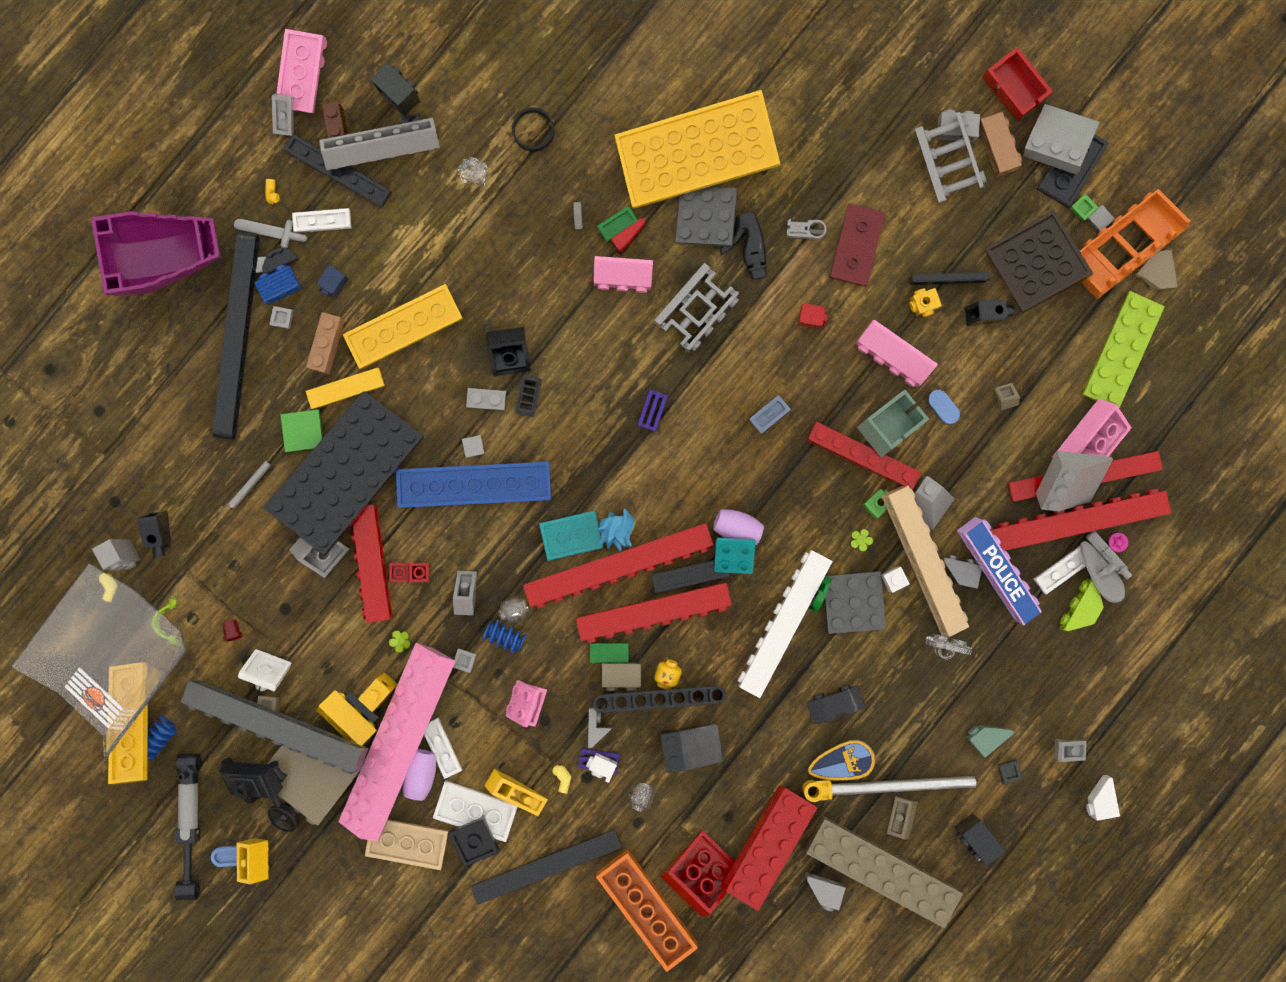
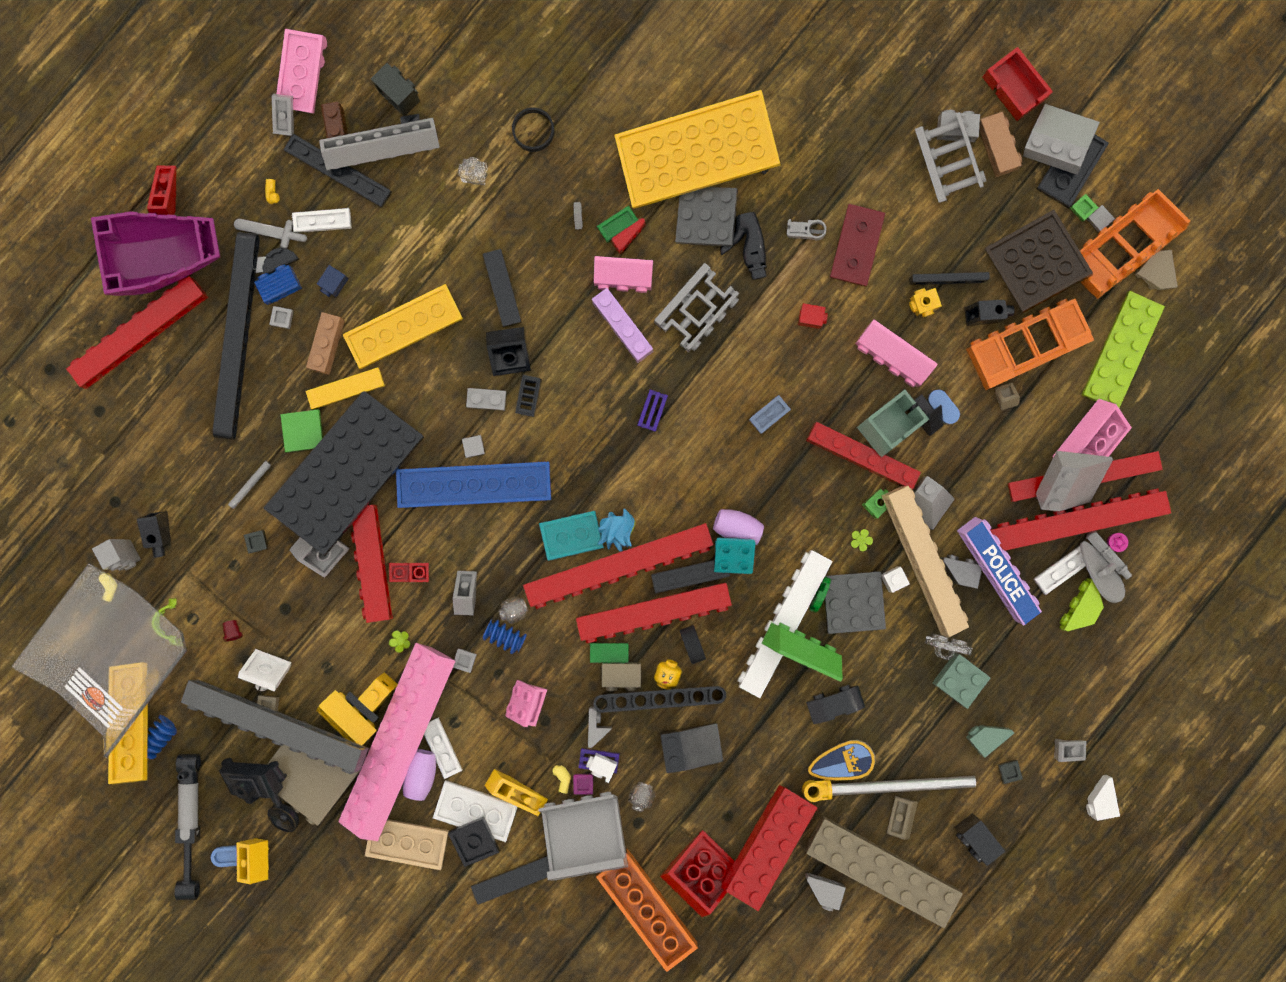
(137, 332): none -> red brick
(163, 191): none -> red slope
(256, 541): none -> pearl dark grey plate
(502, 288): none -> black tile
(583, 783): none -> magenta plate
(583, 836): none -> light grey panel
(622, 325): none -> lavender brick
(692, 644): none -> black tyre
(803, 650): none -> bright green slope
(935, 415): none -> black slope
(961, 680): none -> sand green brick
(995, 361): none -> orange window

